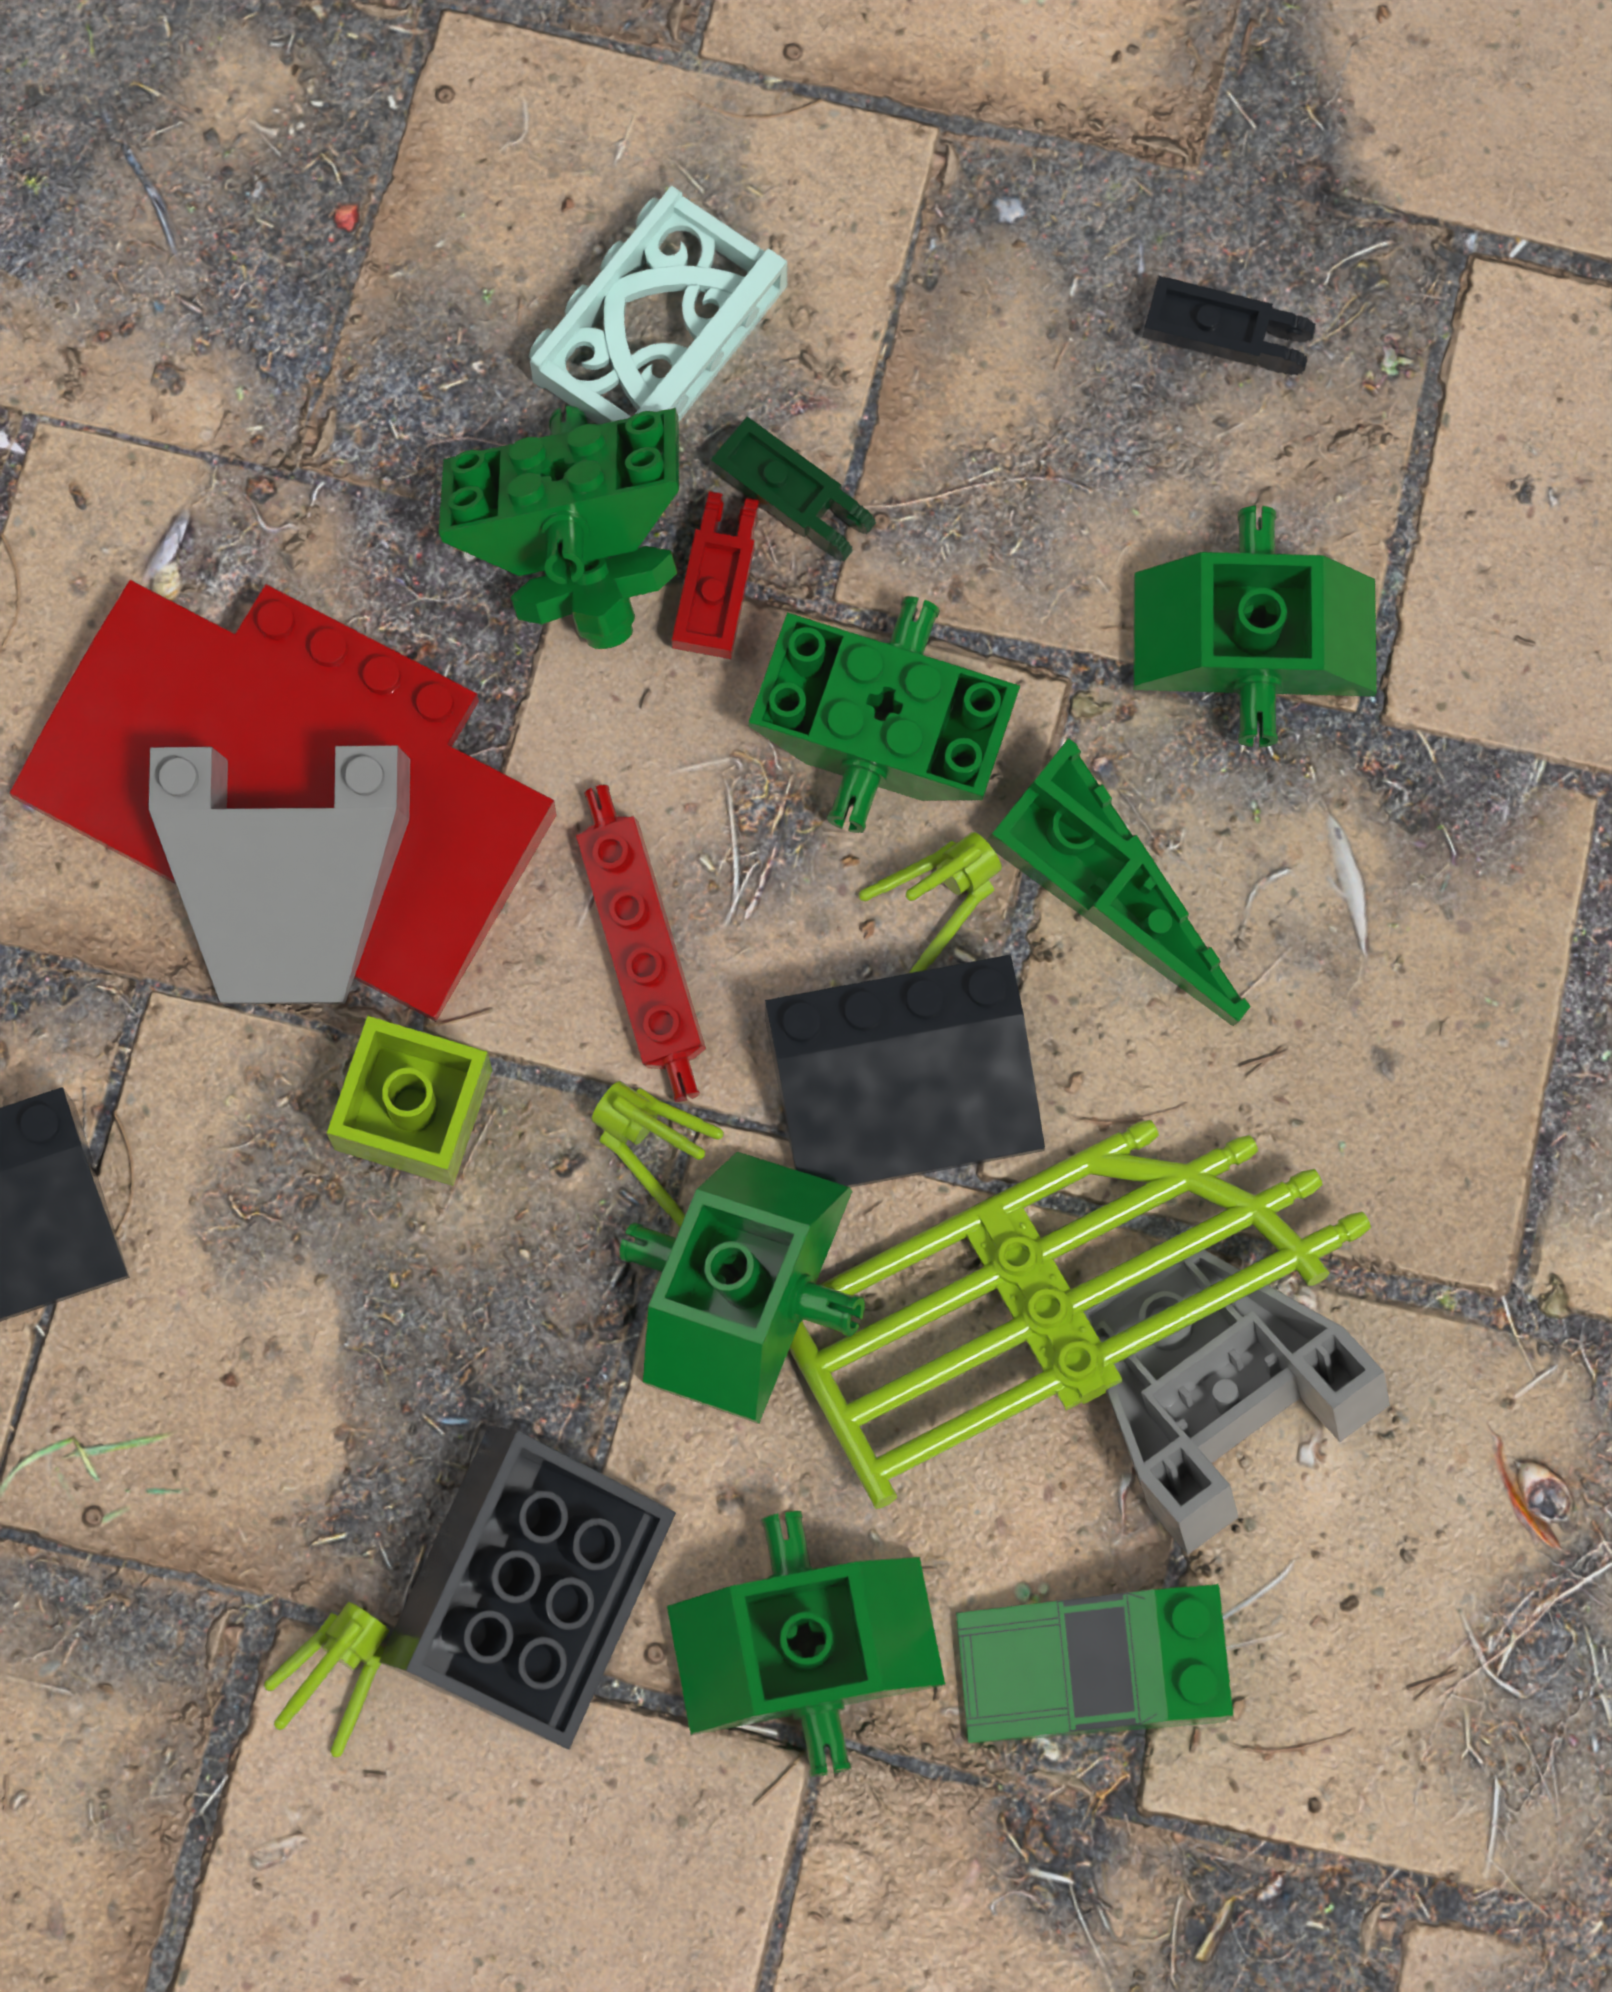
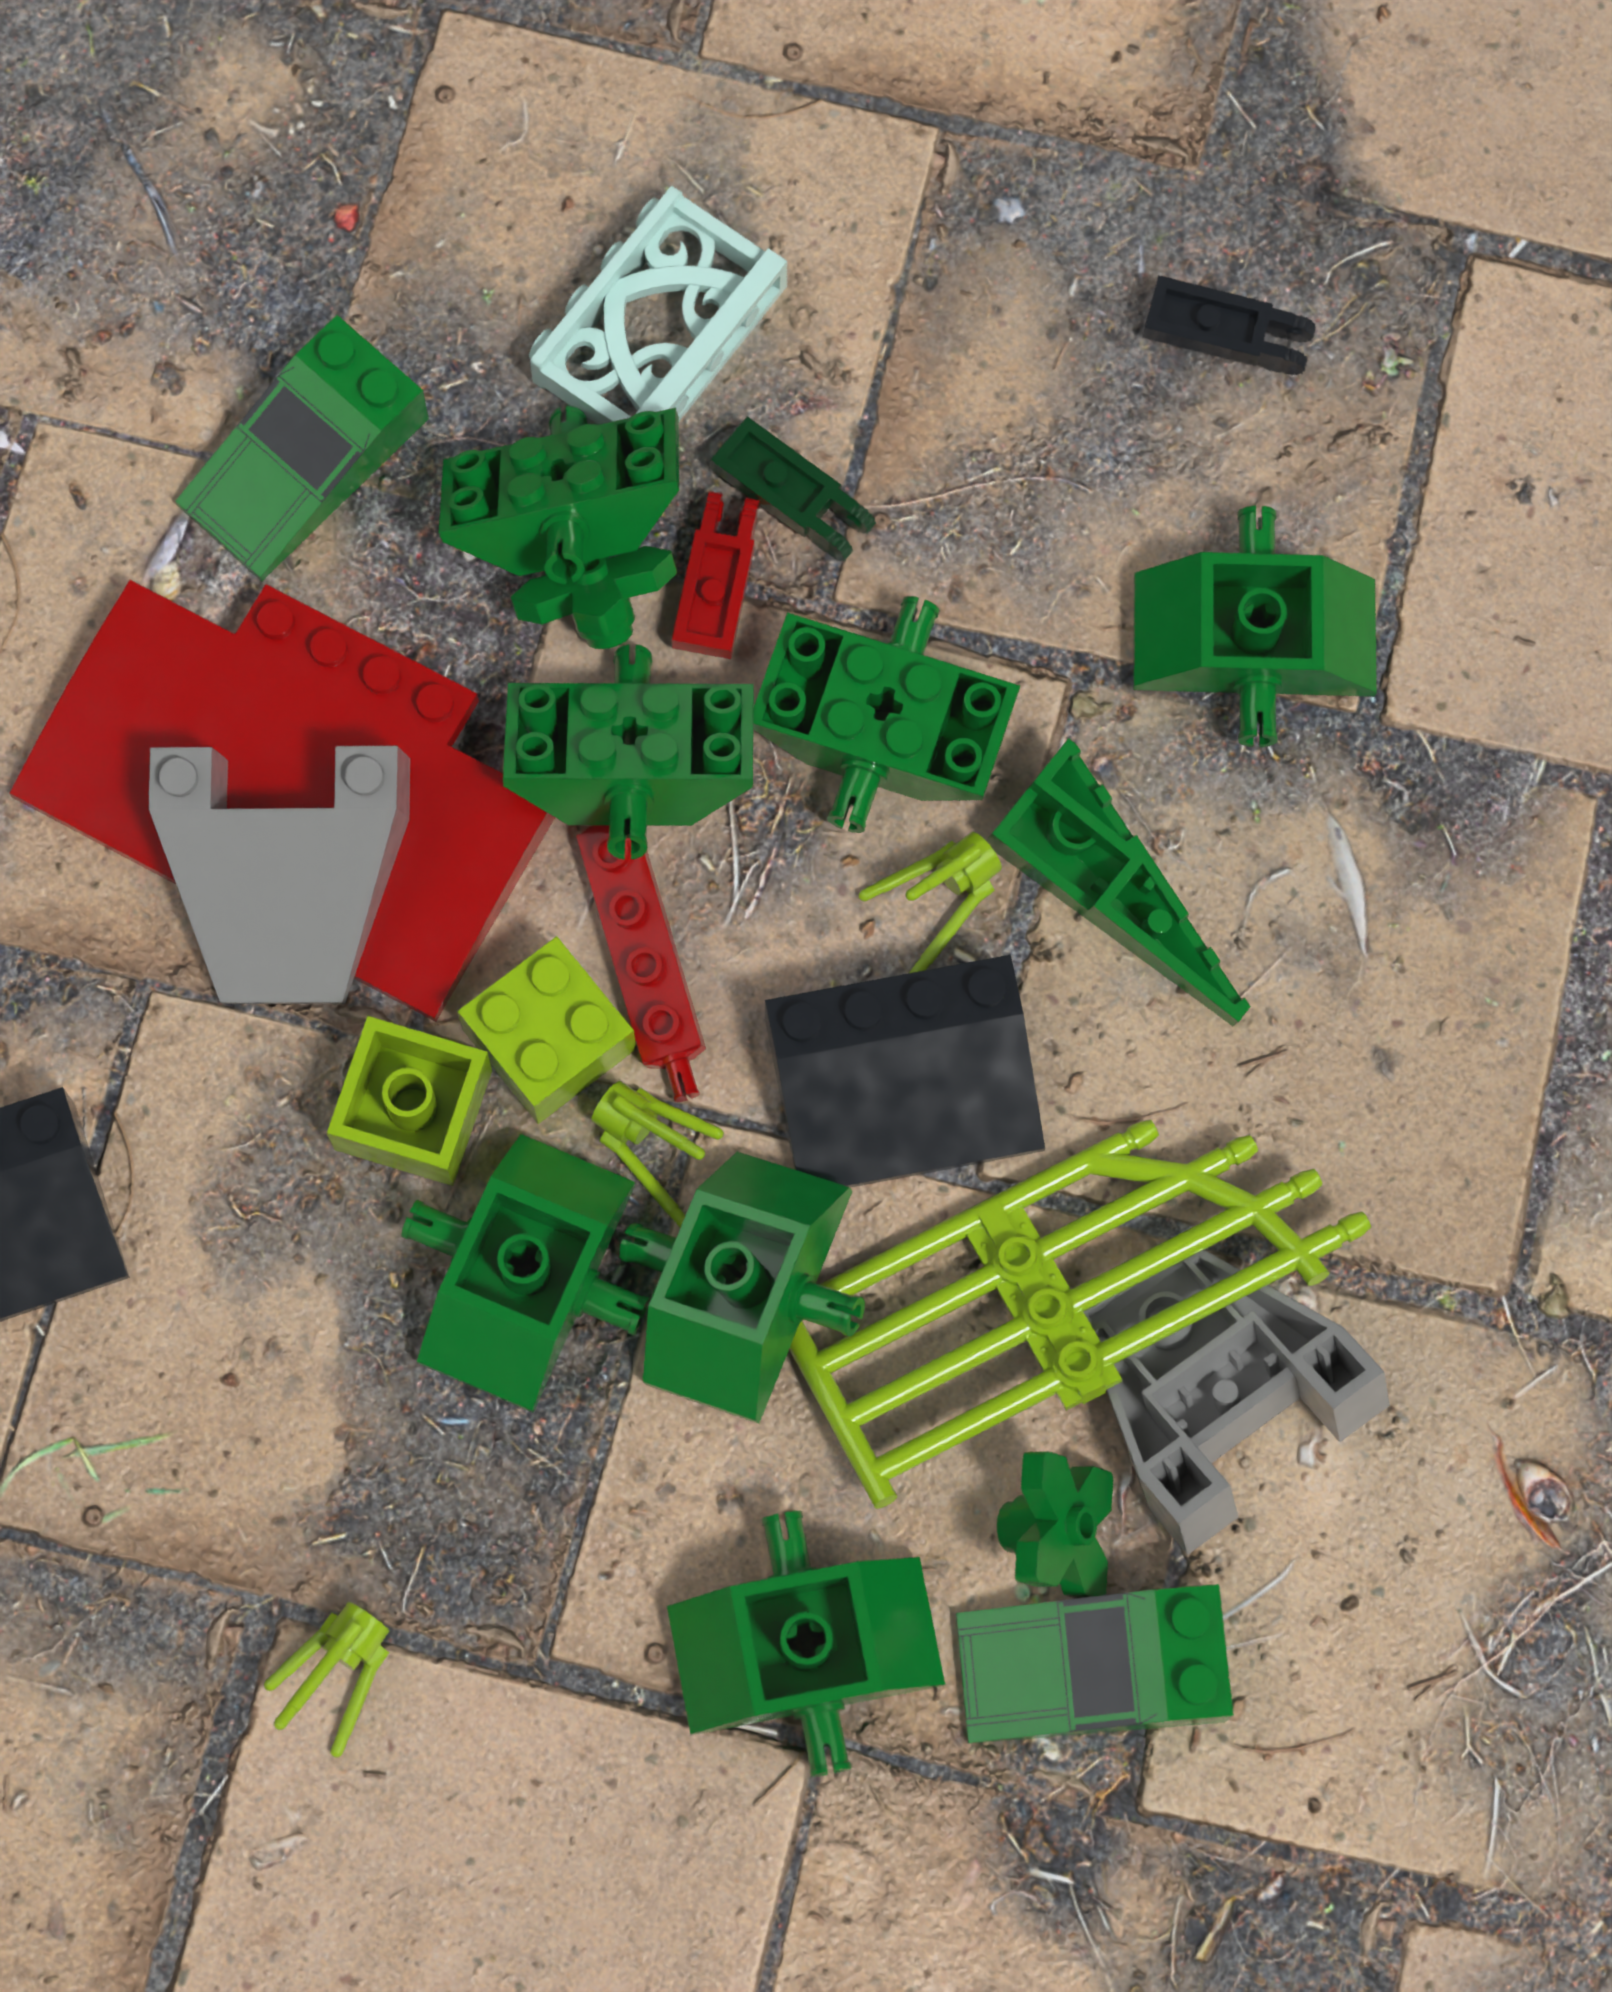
(304, 448): none -> green slope
(510, 1329): none -> green slope
(528, 1586): black slope -> none
(547, 1029): none -> lime brick
(629, 750): none -> green slope
(1056, 1525): none -> green plant

